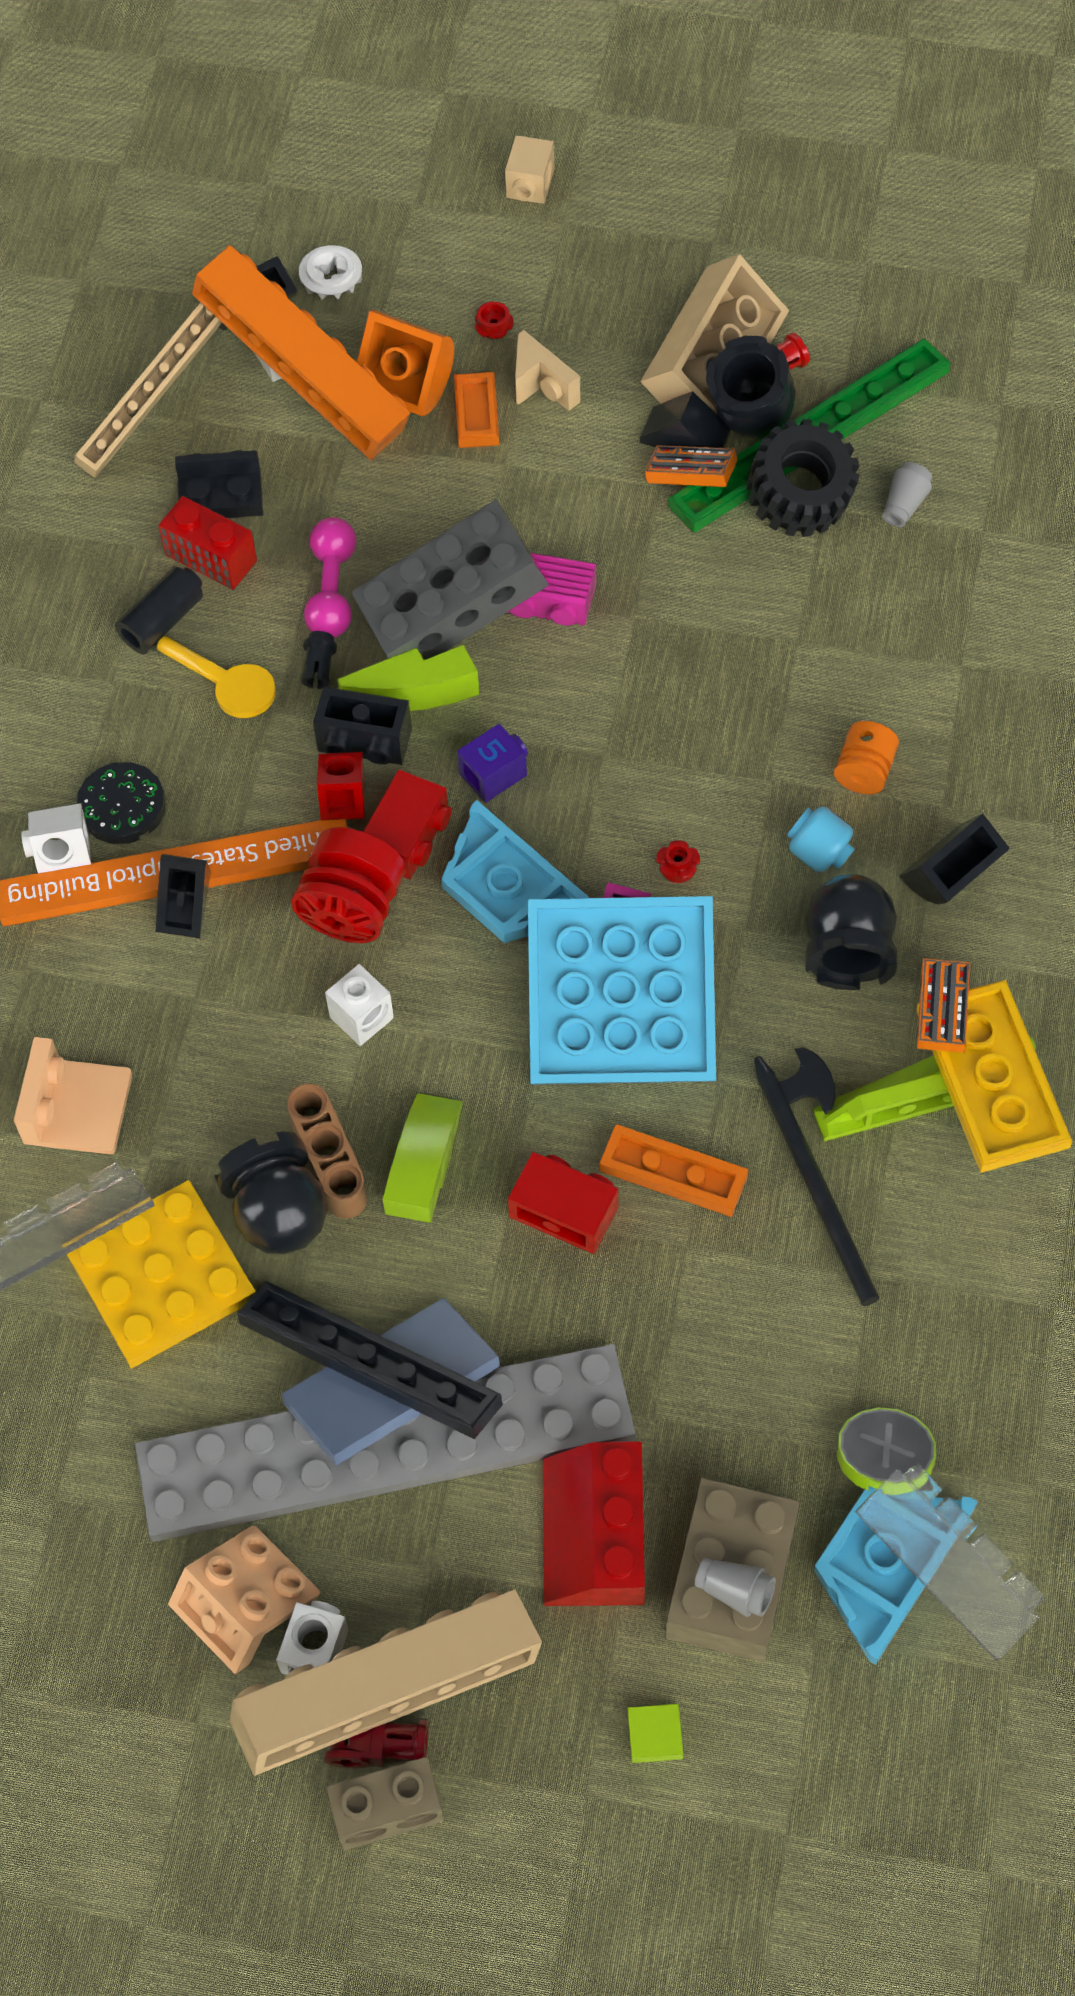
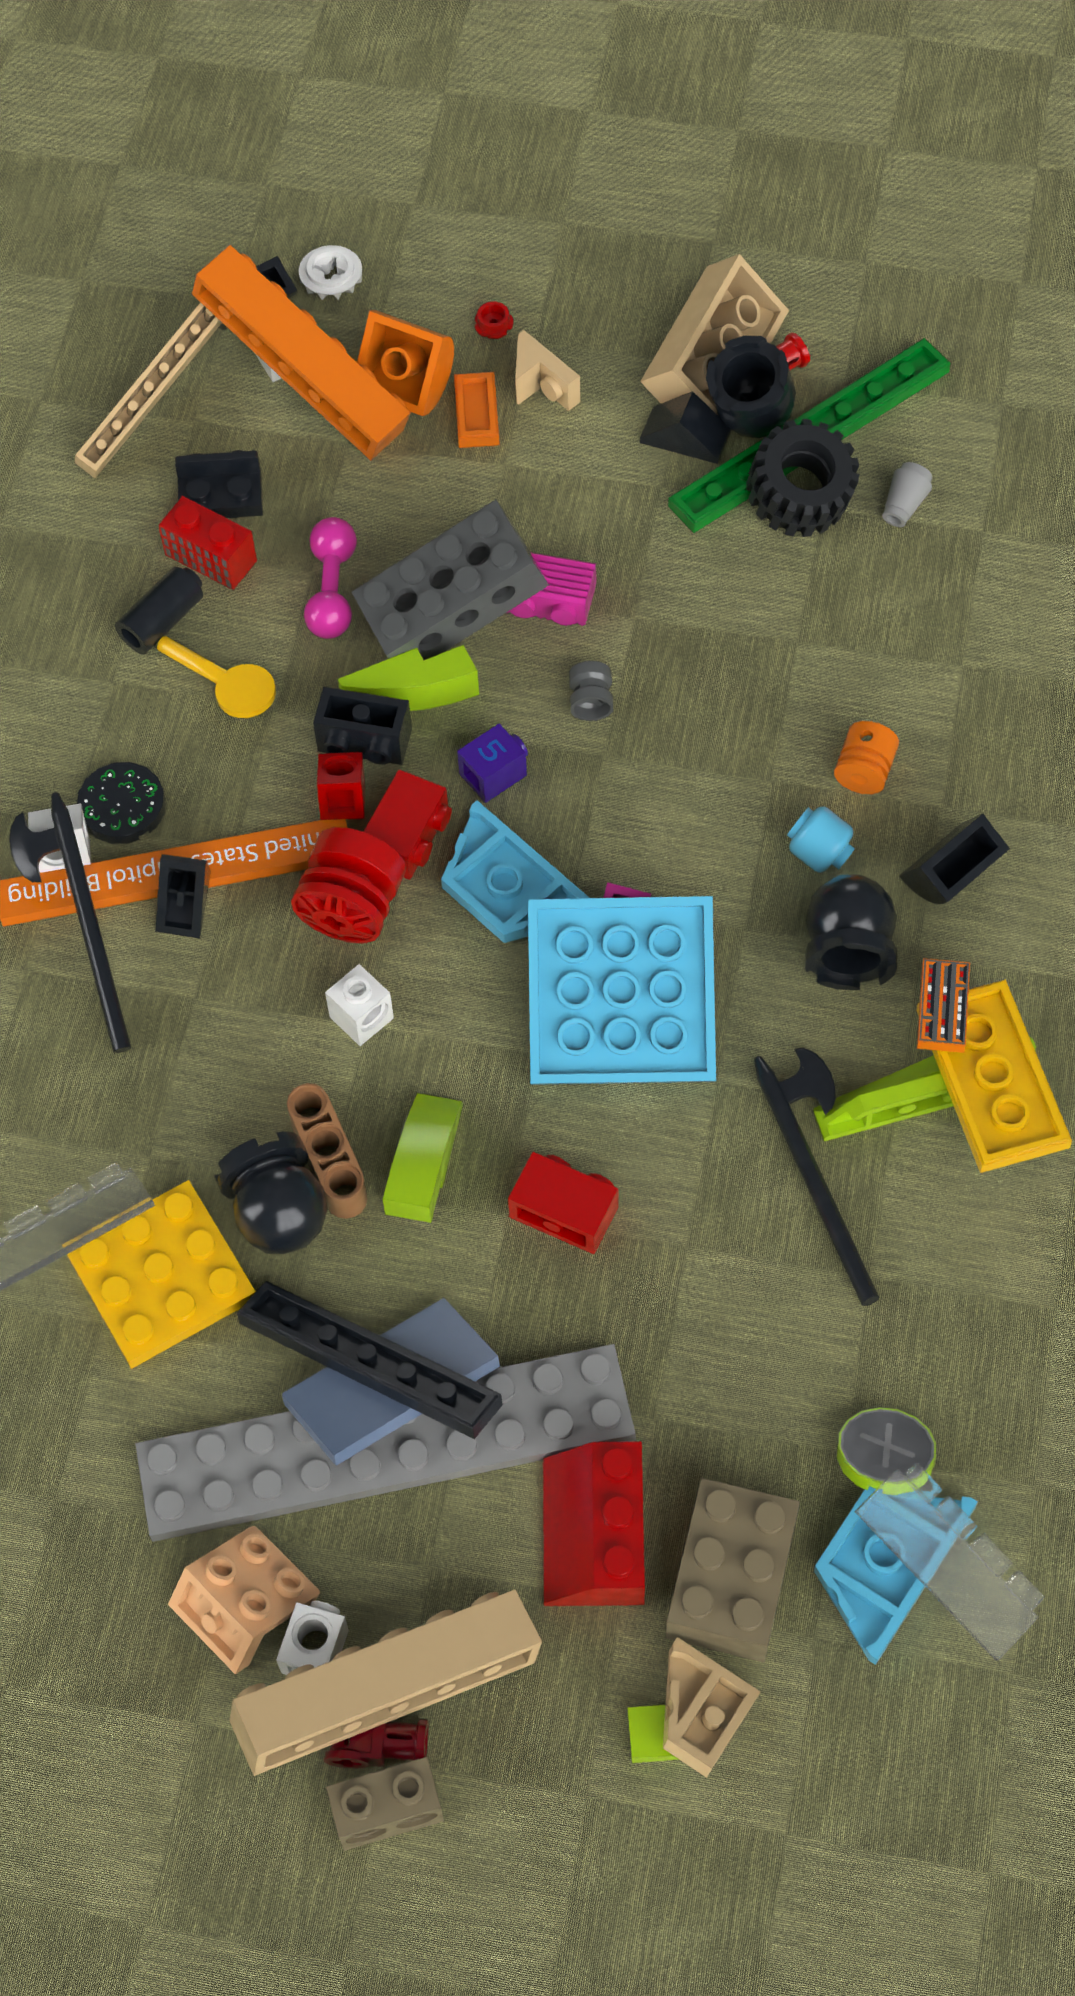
(27, 851): none -> black piece
(71, 1102): light nougat bracket -> none
(319, 648): black pin -> none
(529, 169): tan brick -> none
(591, 690): none -> dark grey wheel
(673, 1170): orange plate -> none
(678, 871): red plate -> none
(691, 466): tile -> none
(702, 1707): none -> tan wing
(737, 1585): light grey cone -> none

